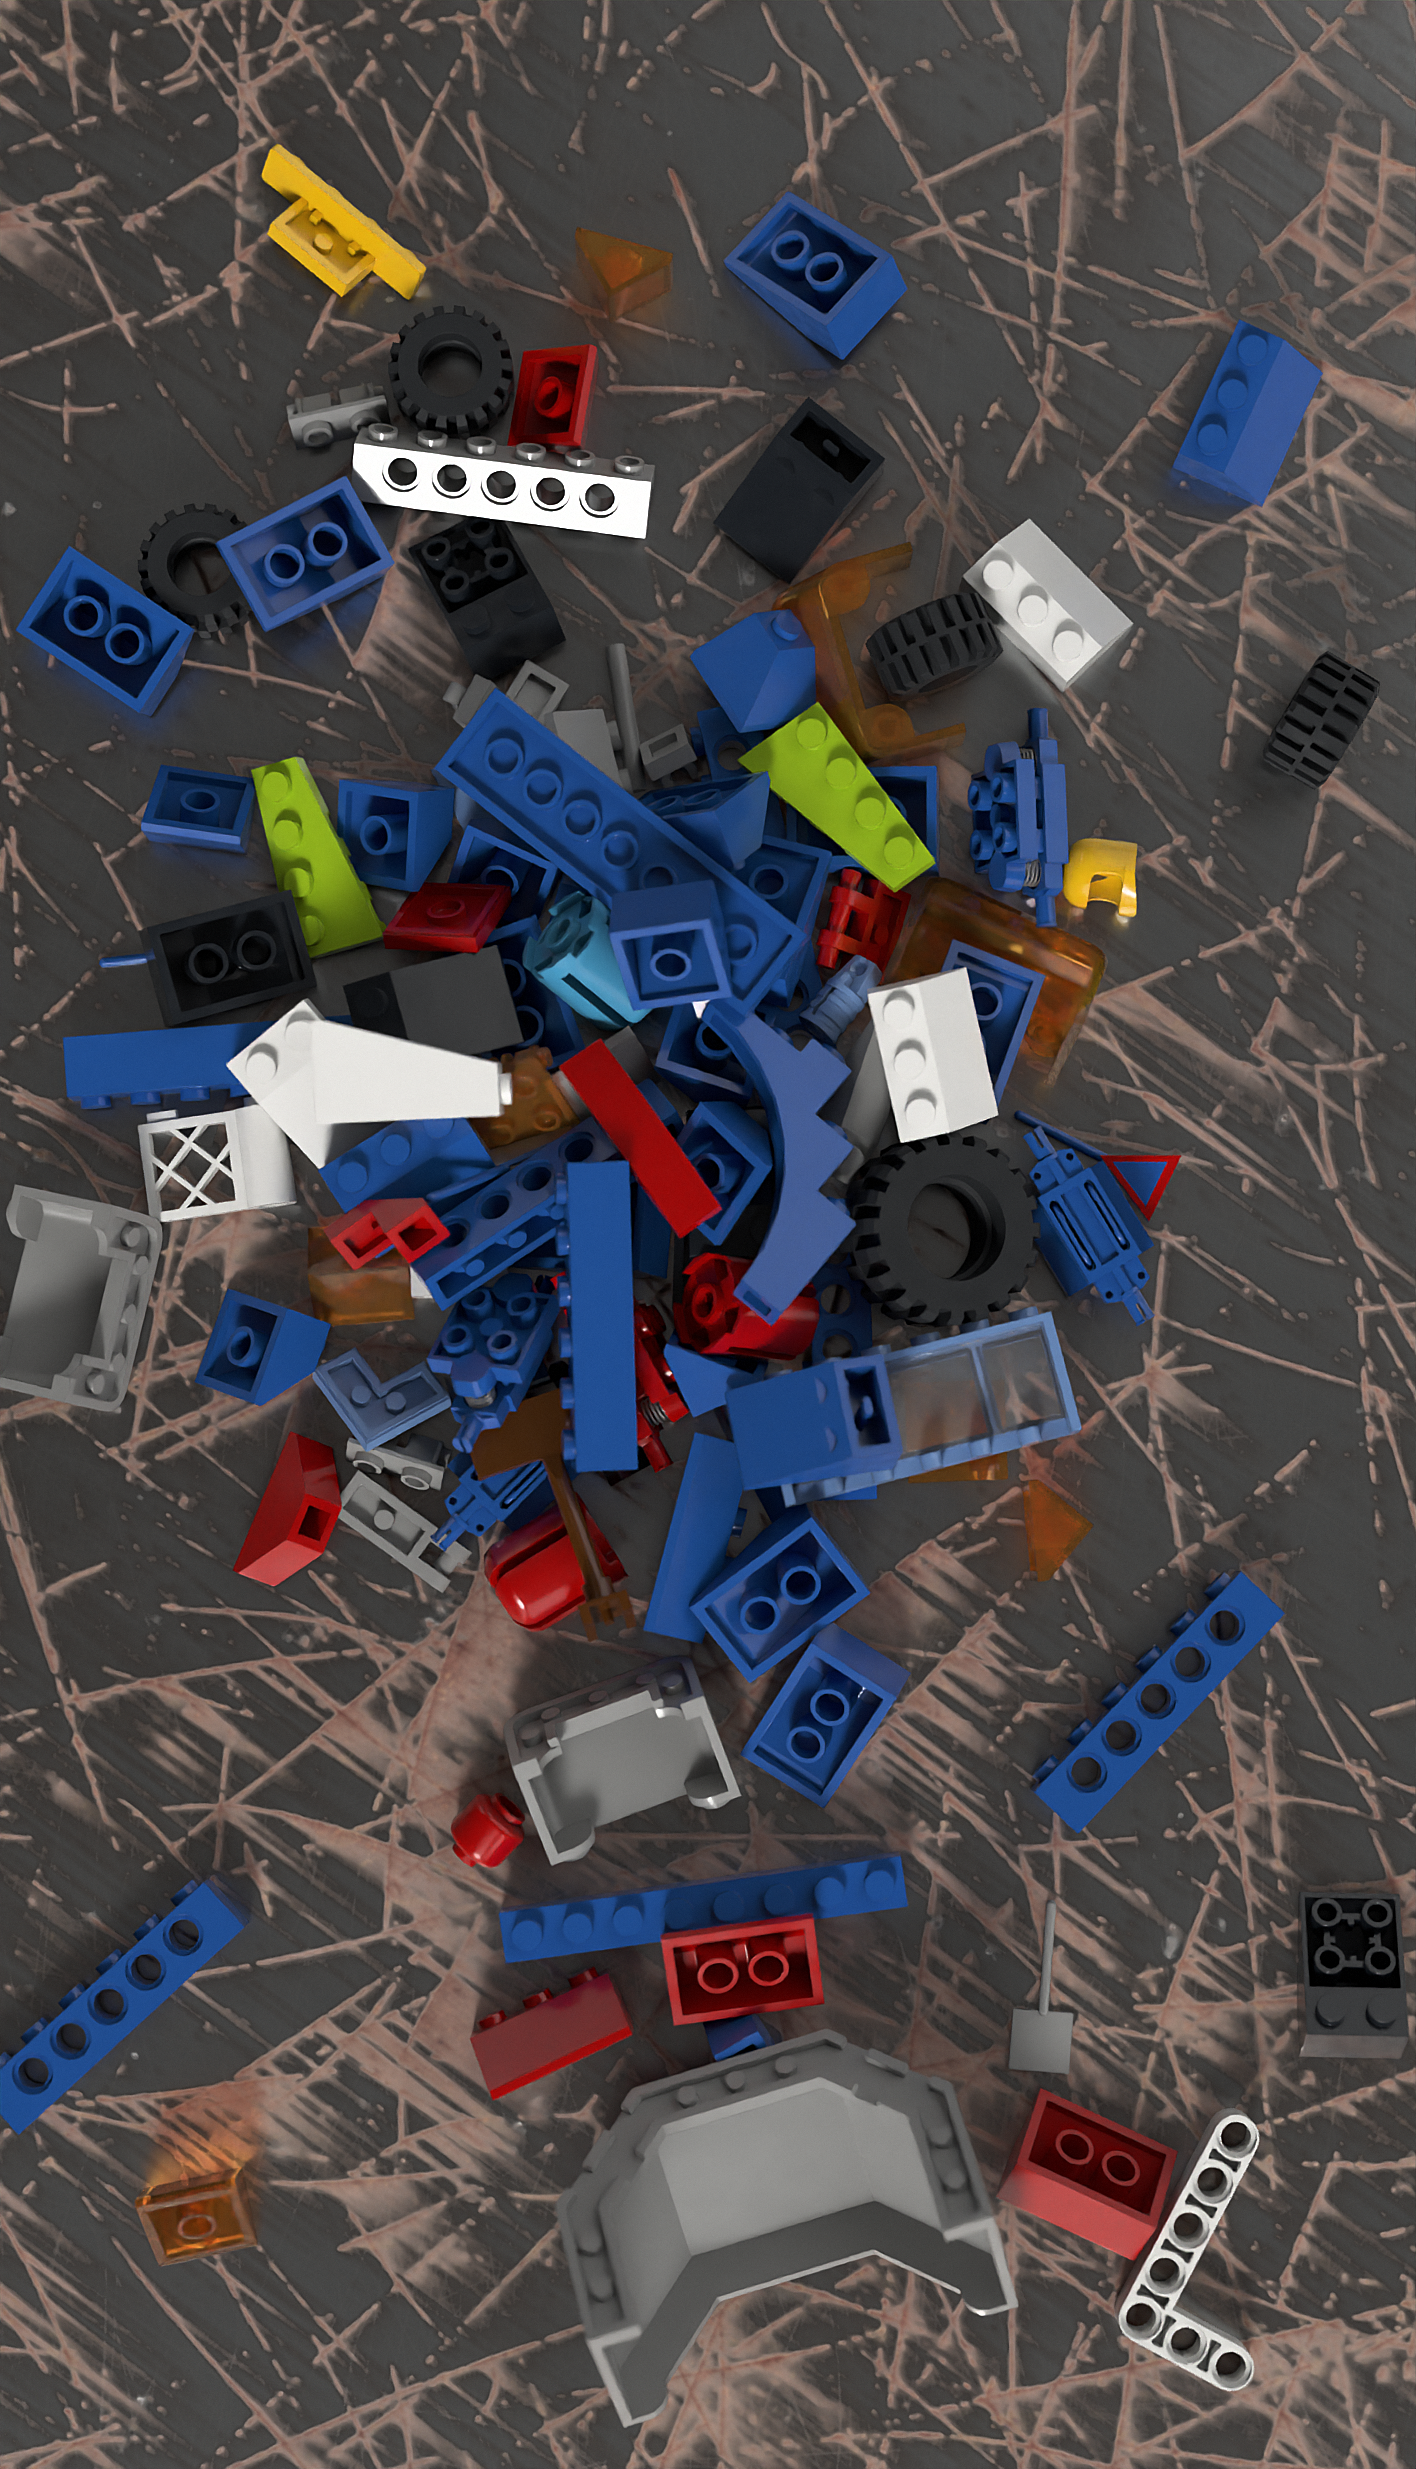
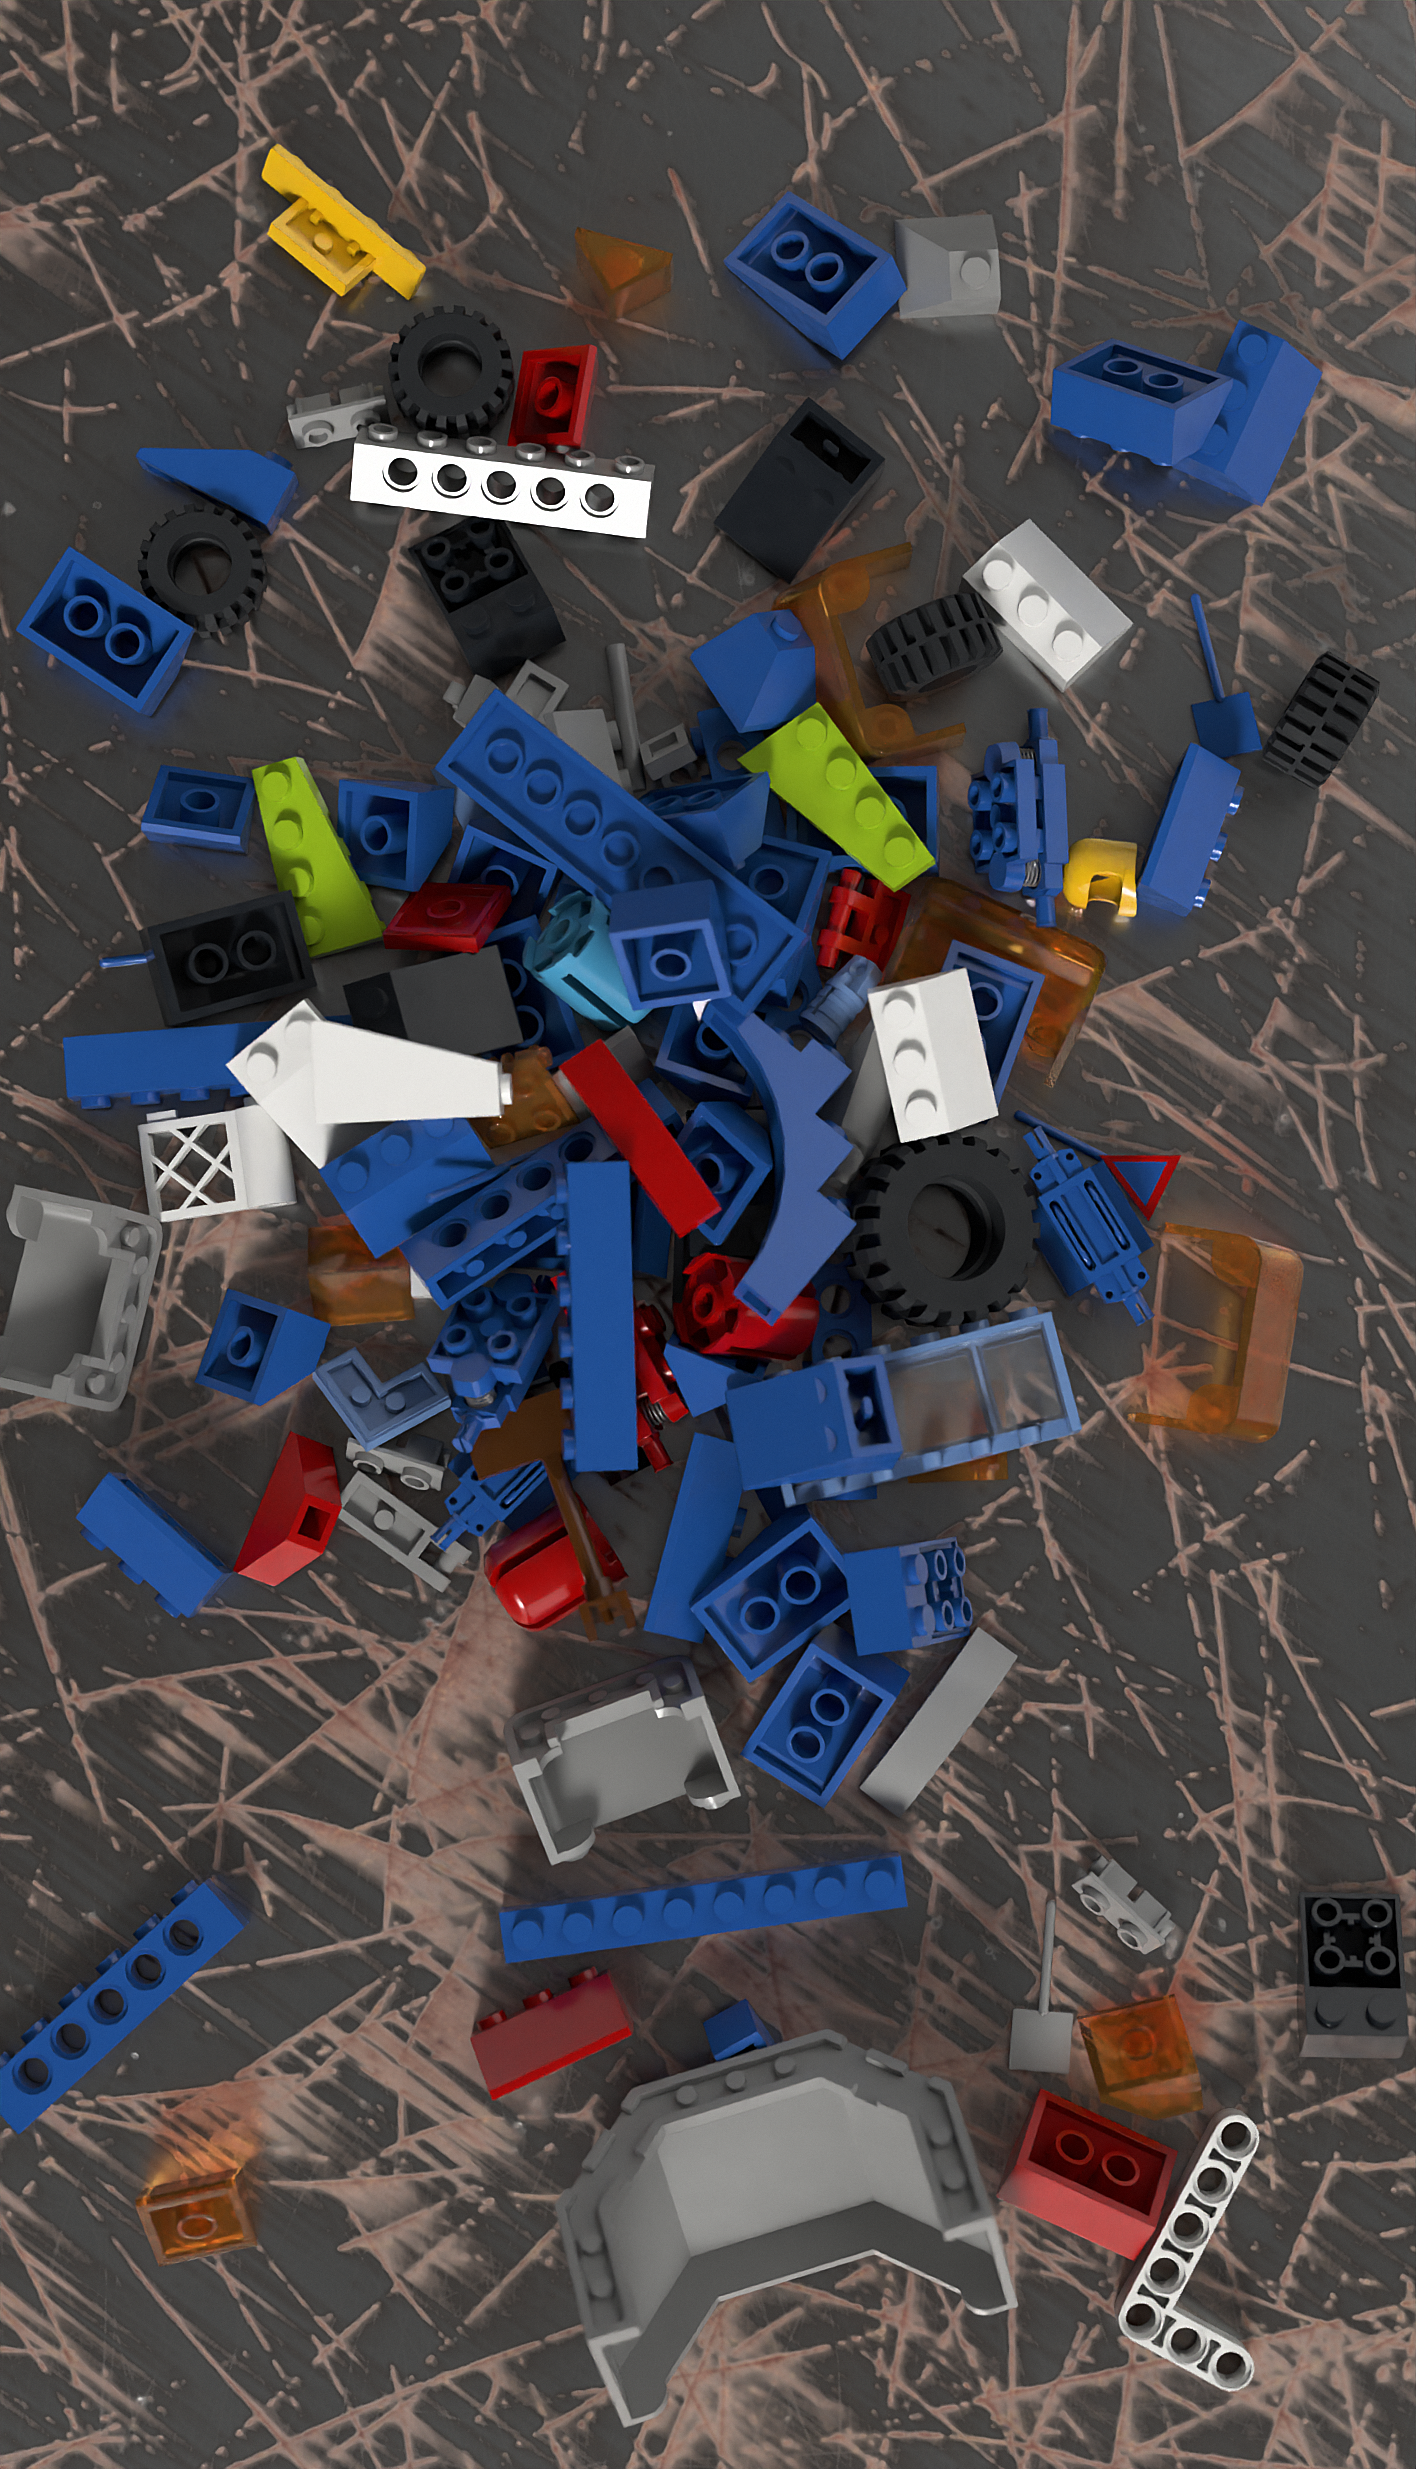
(151, 1545): none -> blue slope
(235, 480): none -> blue slope
(306, 554): blue slope -> none
(384, 1222): red slope -> none
(487, 1830): red head -> none
(742, 1969): red slope -> none
(907, 1595): none -> blue slope
(939, 1722): none -> light grey slope
(948, 266): none -> light grey slope
(1051, 1529): clear orange slope -> none
(1105, 1892): none -> light grey hinge
(1138, 401): none -> blue slope
(1143, 2058): none -> clear orange slope
(1189, 832): none -> blue slope
(1225, 723): none -> blue piece
(1253, 1618): blue brick -> none
(1254, 1403): none -> clear orange windscreen

